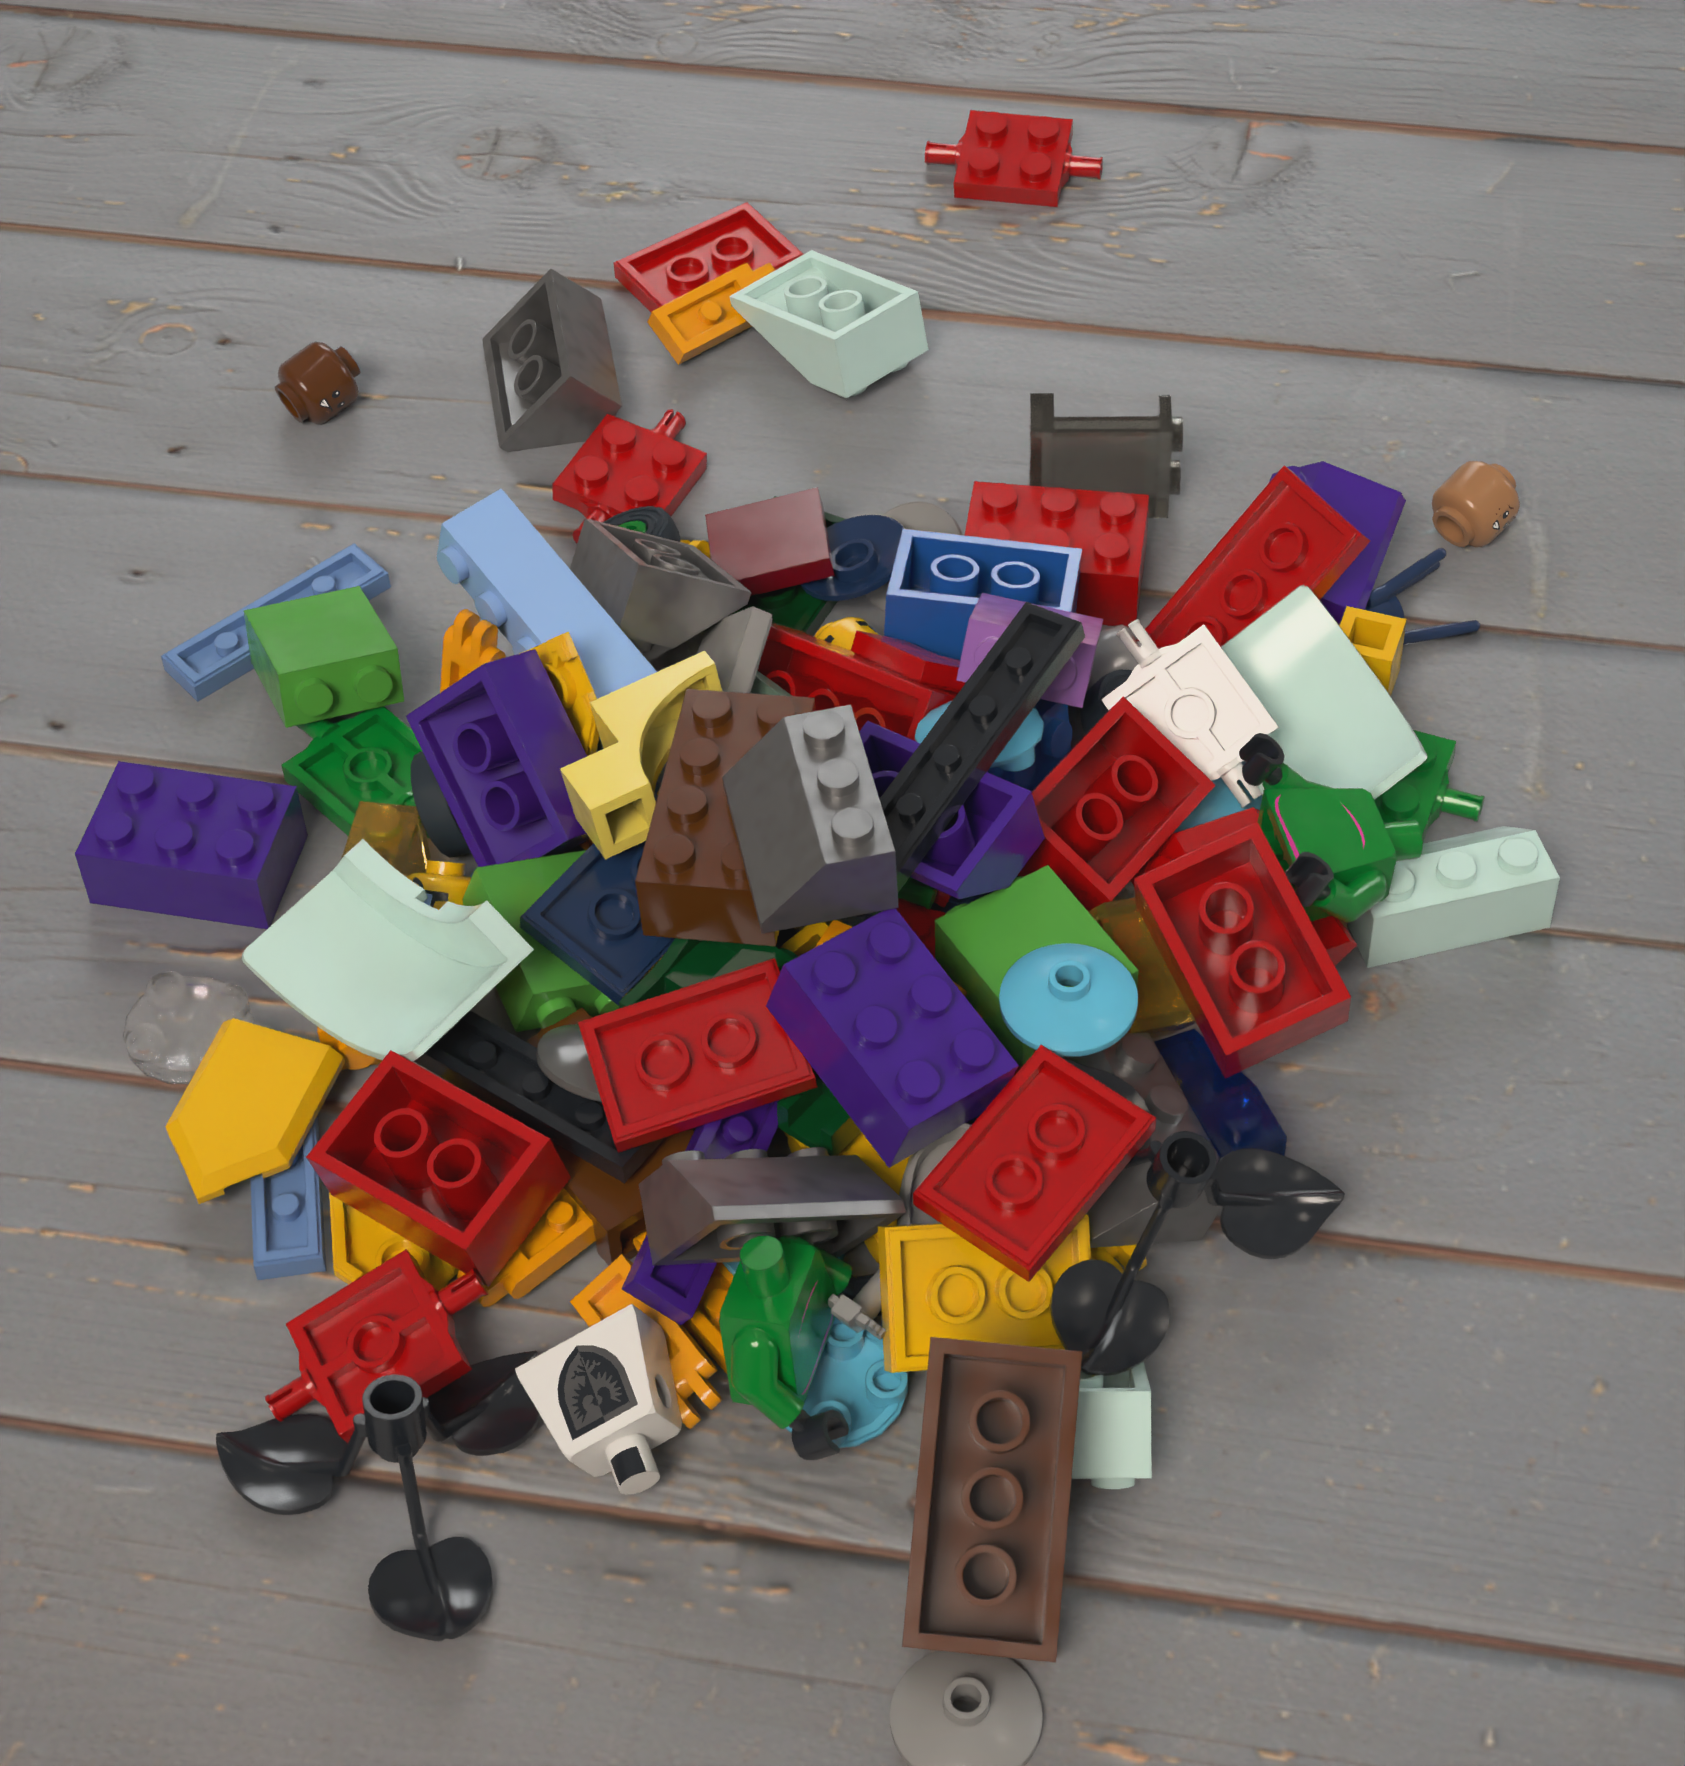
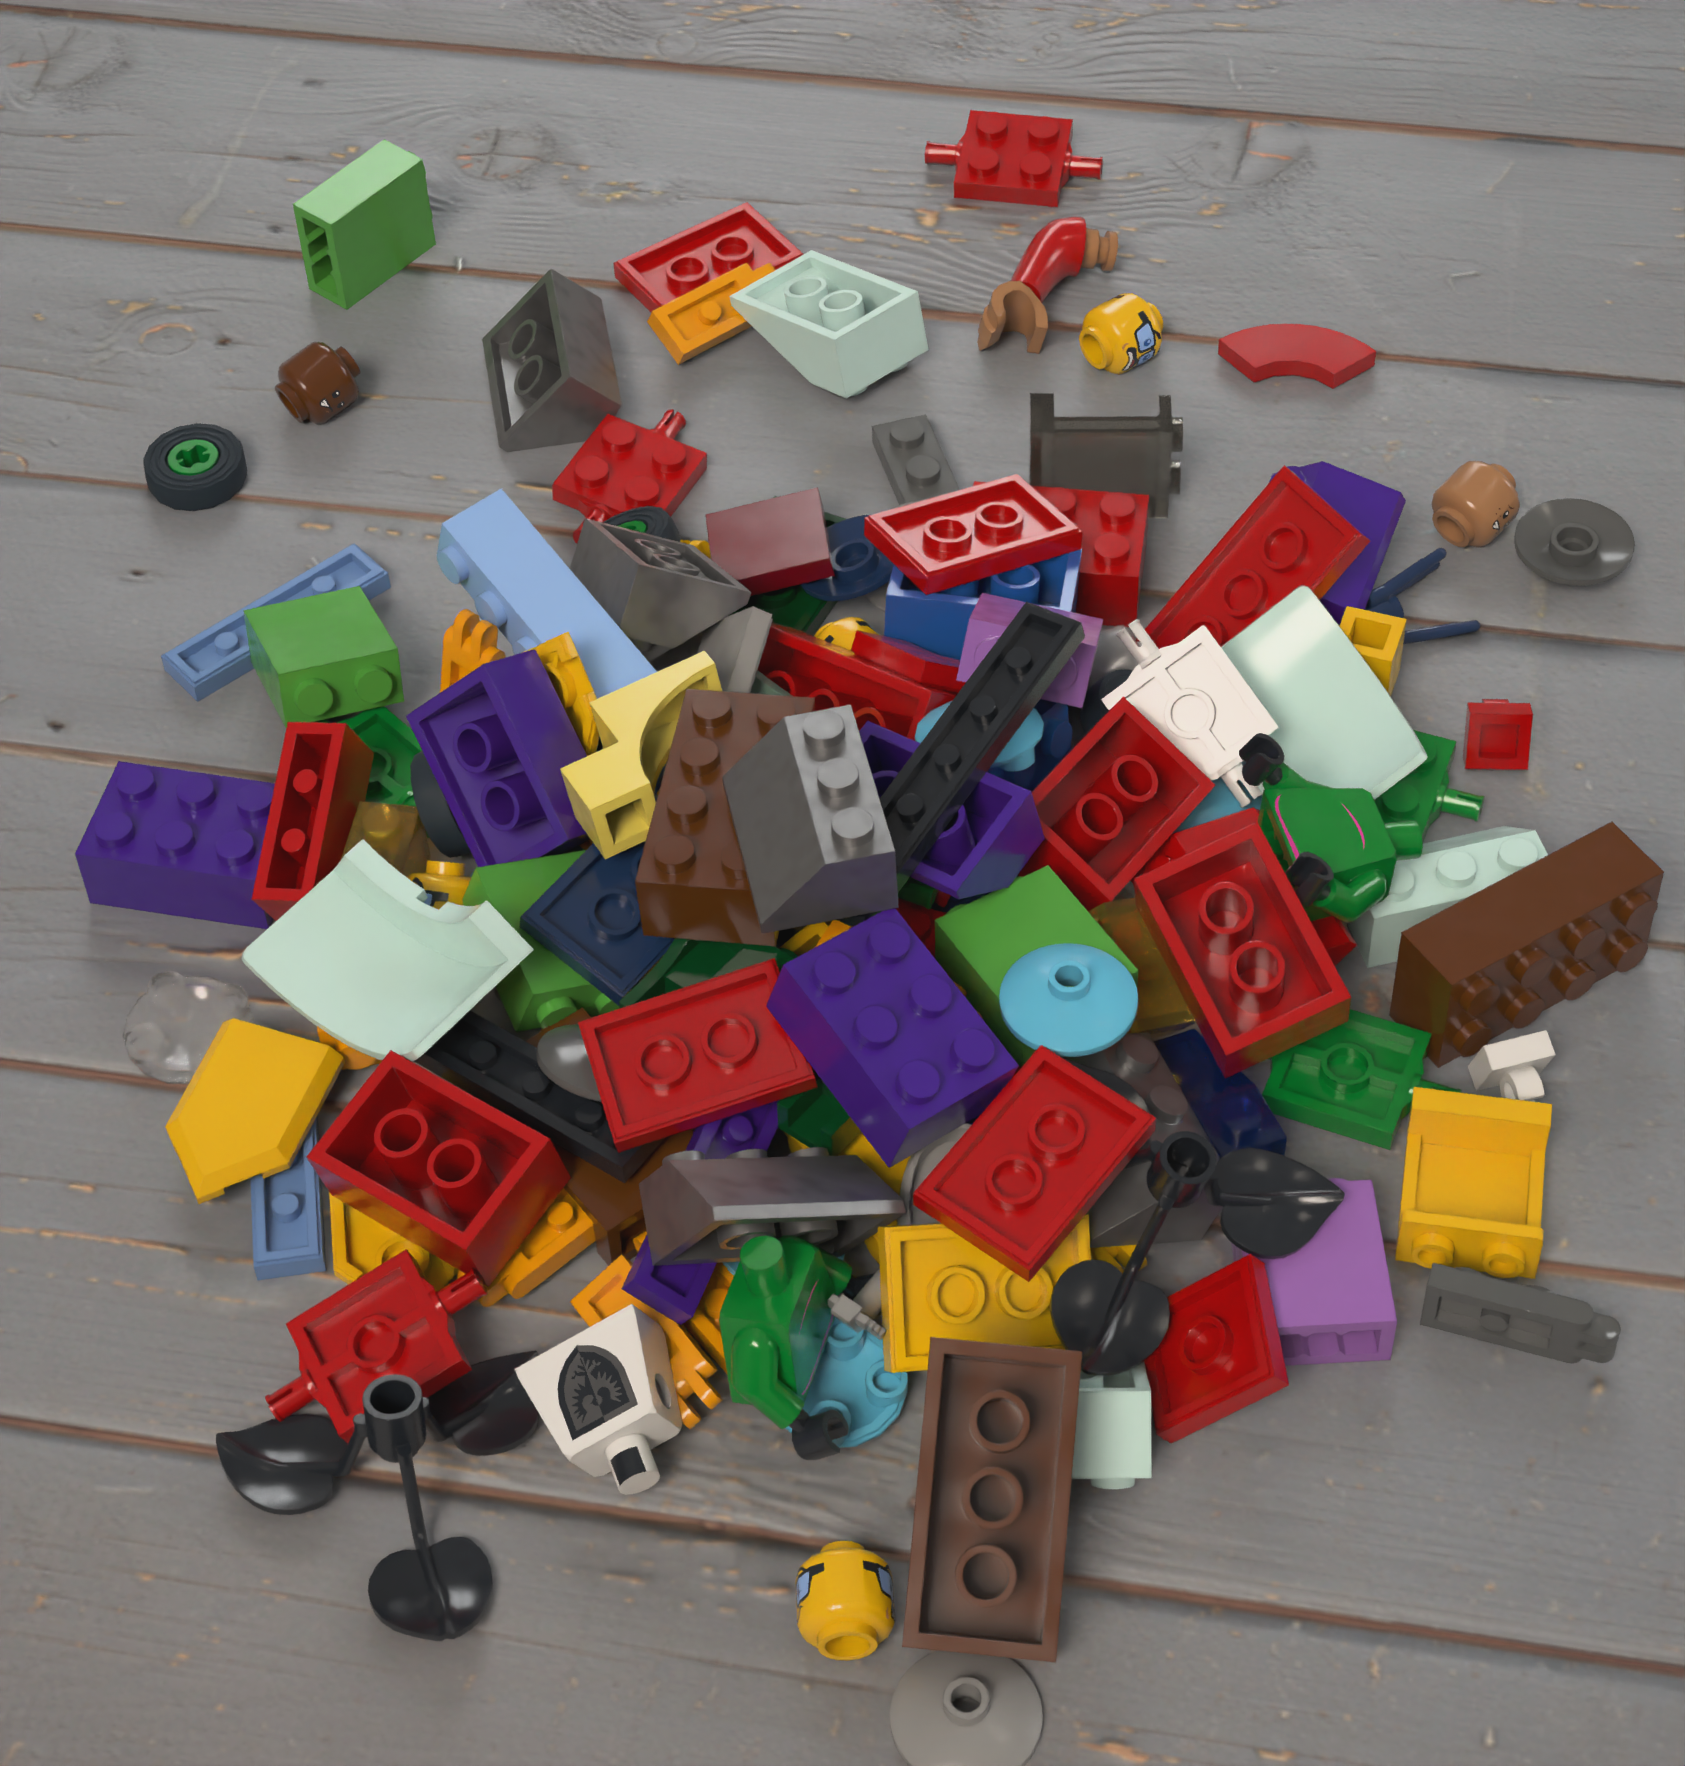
(195, 467): none -> black bush
(311, 811): none -> red brick
(365, 224): none -> bright green brick
(845, 1601): none -> yellow head
(913, 459): none -> dark grey hinge
(972, 533): none -> red tile
(1050, 257): none -> piece
(1121, 333): none -> yellow head
(1216, 1350): none -> red tile
(1296, 351): none -> red tile
(1336, 1290): none -> medium lavender brick
(1352, 1078): none -> green plate
(1473, 1183): none -> yellow panel
(1497, 735): none -> red tile
(1513, 1066): none -> white tile
(1517, 1316): none -> dark grey hinge
(1526, 943): none -> reddish brown brick
(1574, 541): none -> dark grey dish

